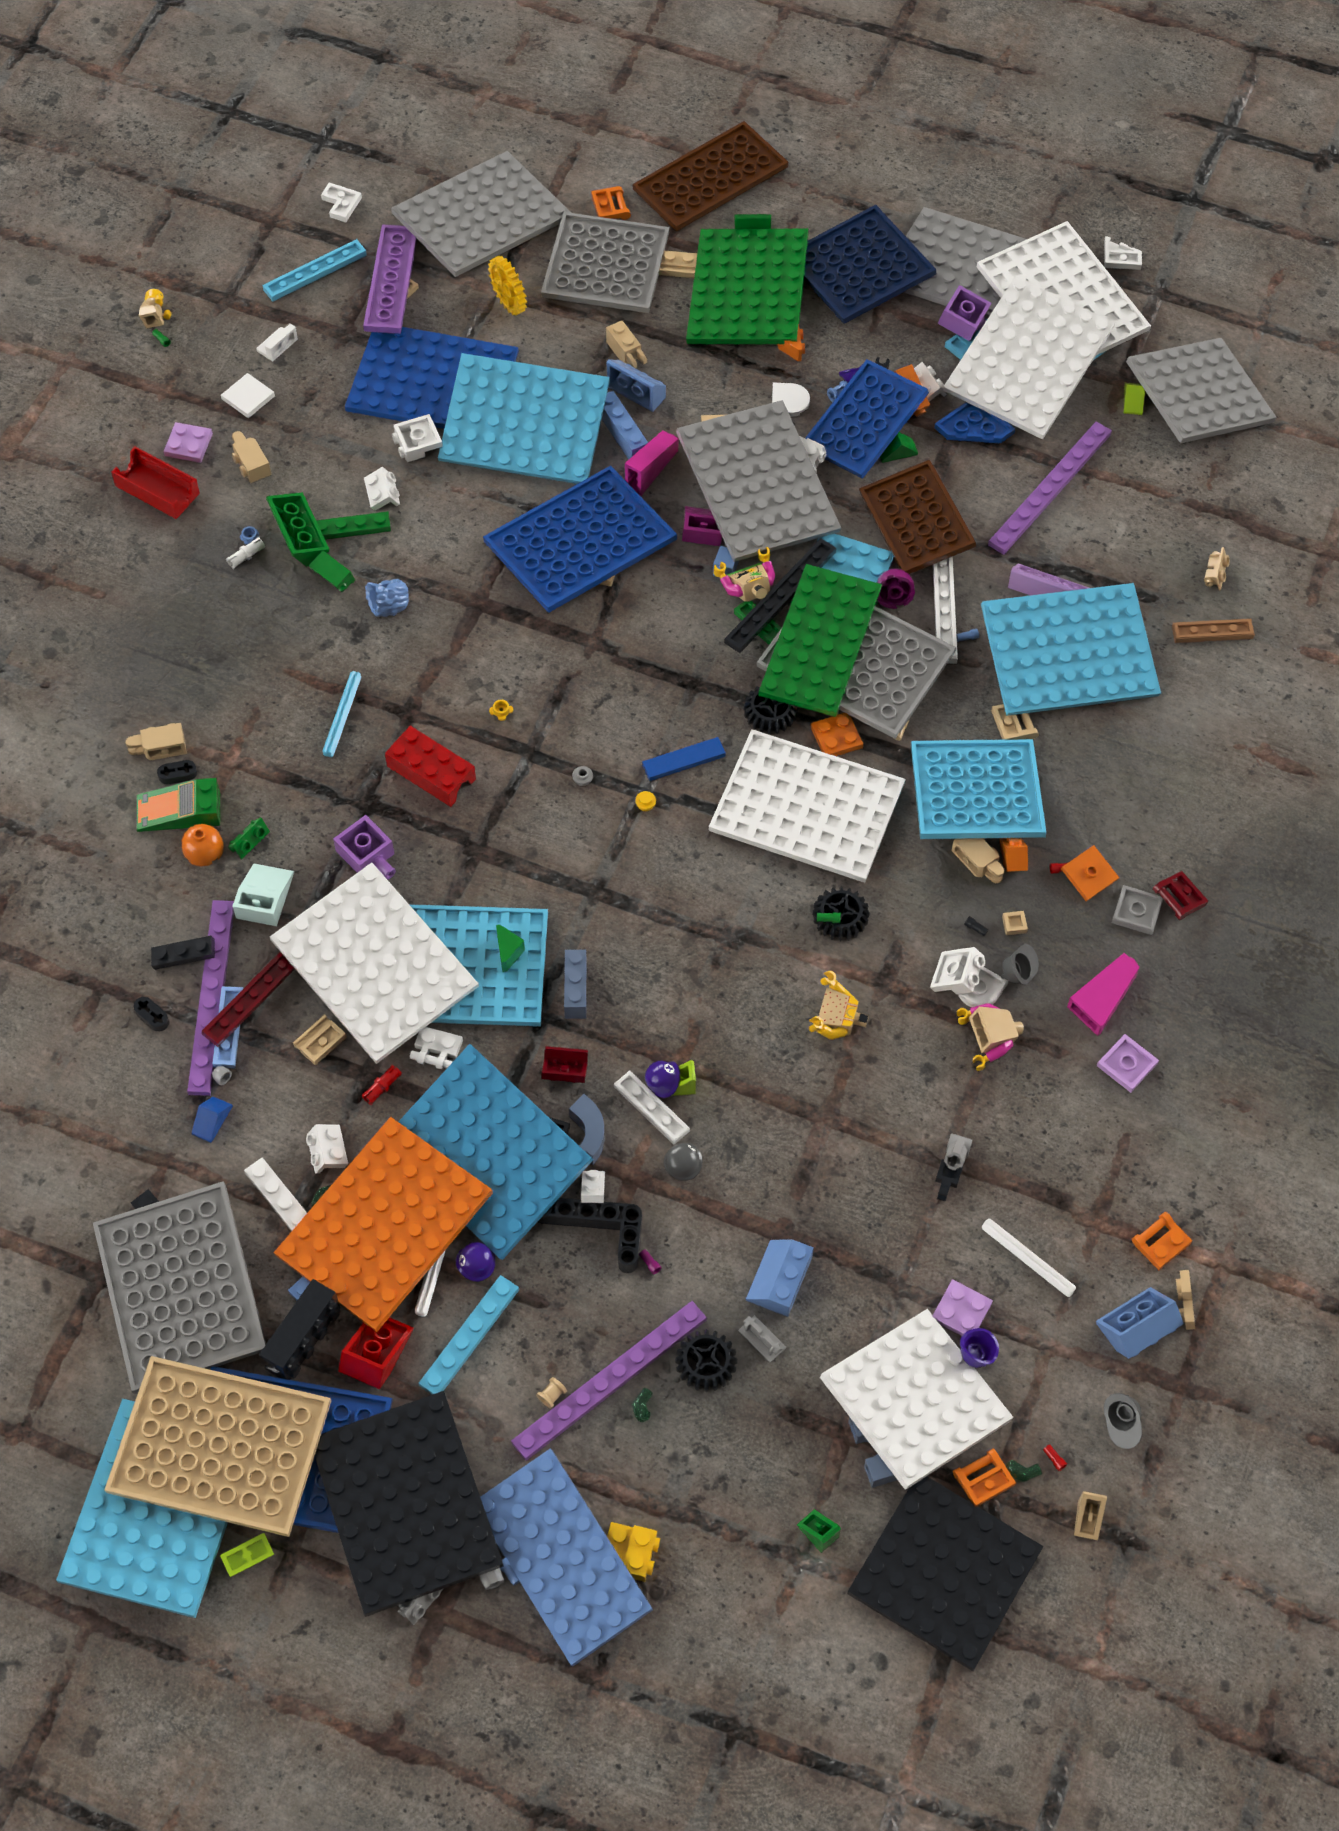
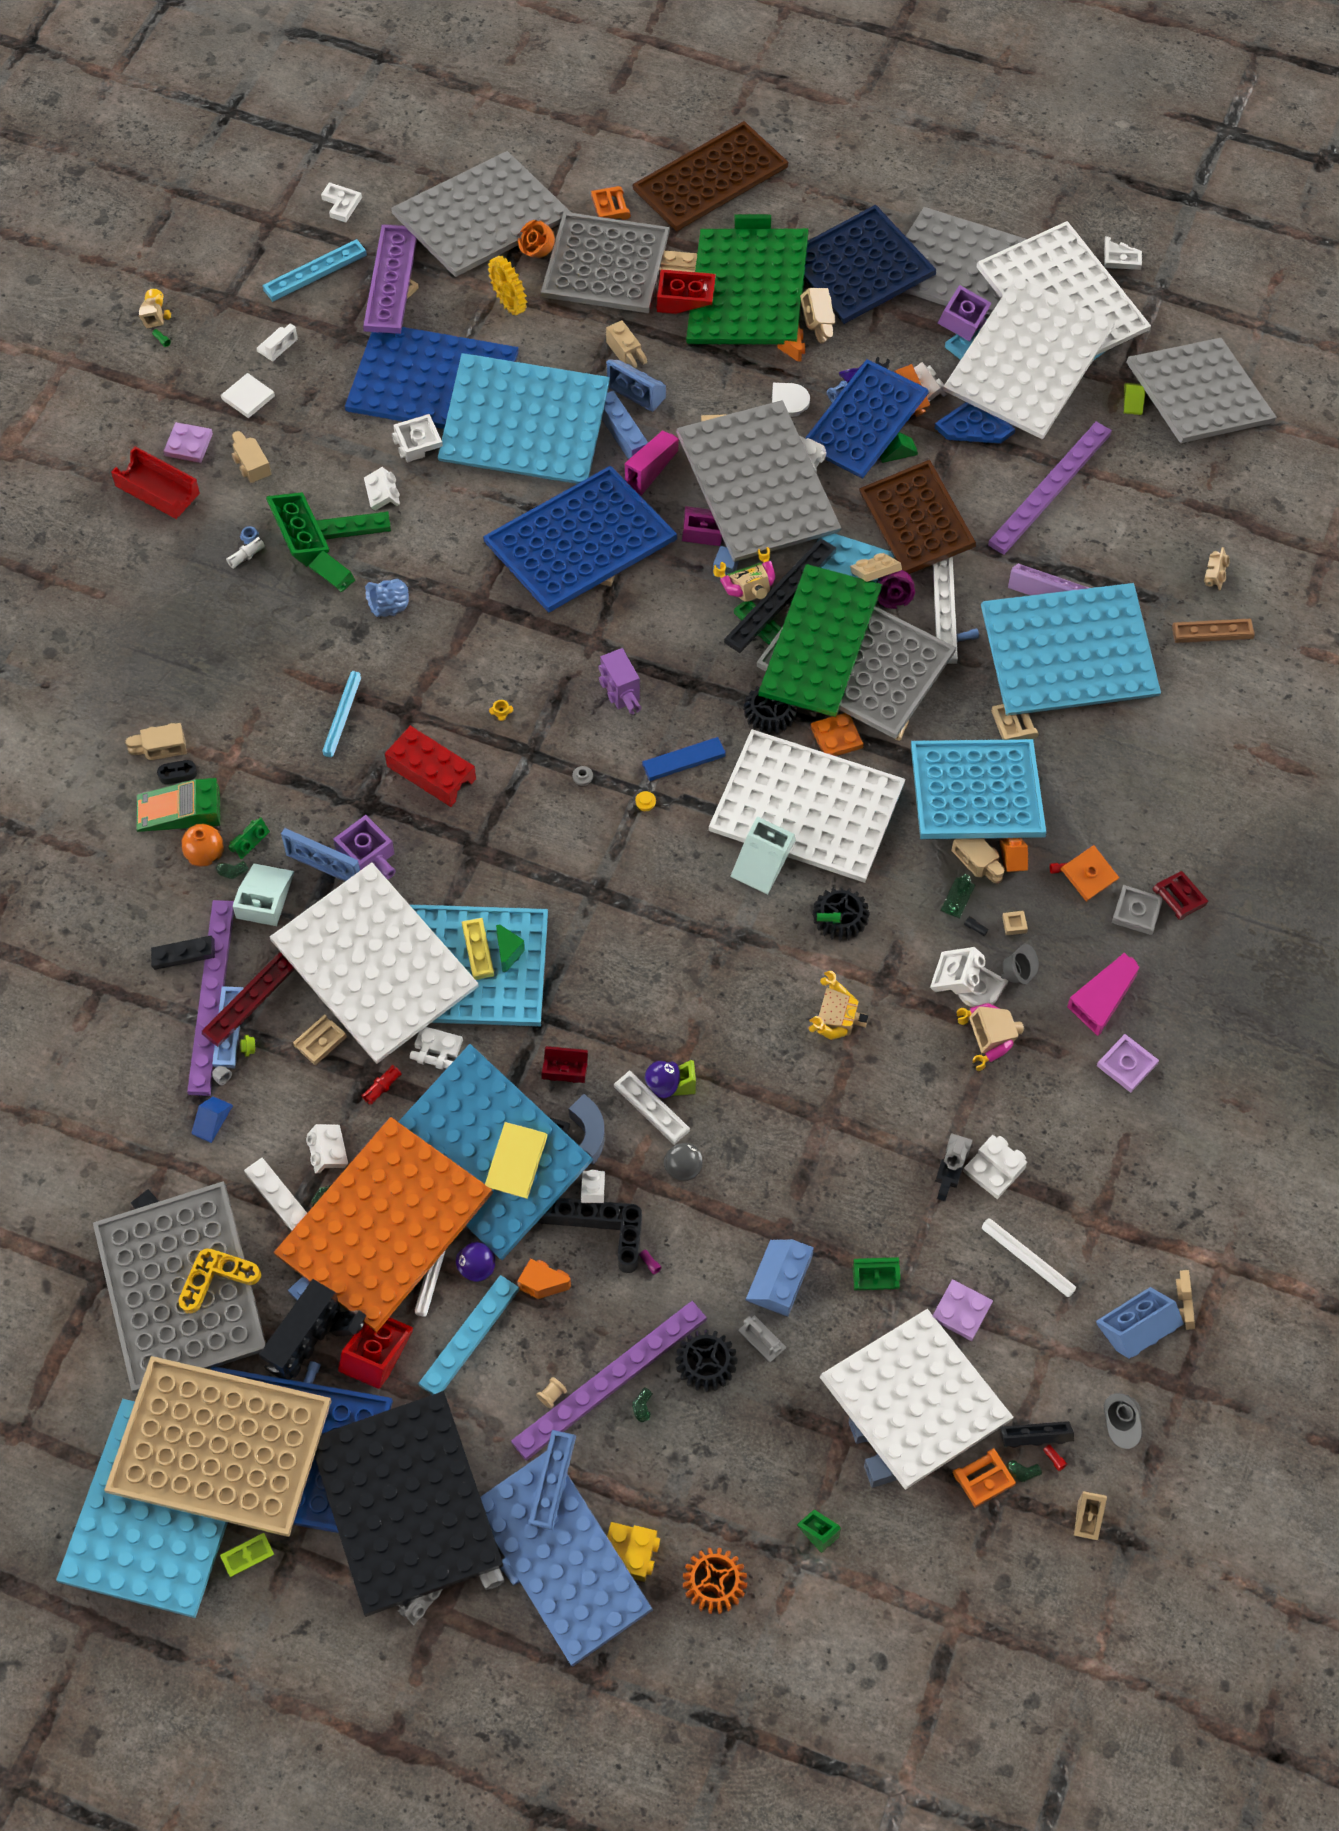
(148, 1017): black beam -> none
(214, 1267): none -> yellow beam
(230, 871): none -> clear green arm
(247, 1045): none -> lime plate
(313, 1369): none -> medium blue piece
(319, 856): none -> medium blue tile
(348, 1323): none -> black plate
(477, 948): none -> light yellow tile
(516, 1160): none -> light yellow tile
(536, 239): none -> orange cylinder
(542, 1281): none -> orange slope
(552, 1480): none -> medium blue tile
(575, 984): sand blue arch -> none
(620, 680): none -> medium lavender brick
(684, 291): none -> red slope
(706, 1586): none -> orange gear
(763, 855): none -> light aqua slope
(818, 312): none -> tan hinge
(876, 567): none -> tan plate
(876, 1273): none -> green hinge
(945, 1571): black plate -> none
(958, 896): none -> clear green hinge
(979, 1347): dark purple helmet -> none
(996, 1166): none -> white plate
(1036, 1434): none -> black plate
(1167, 1246): orange plate -> none

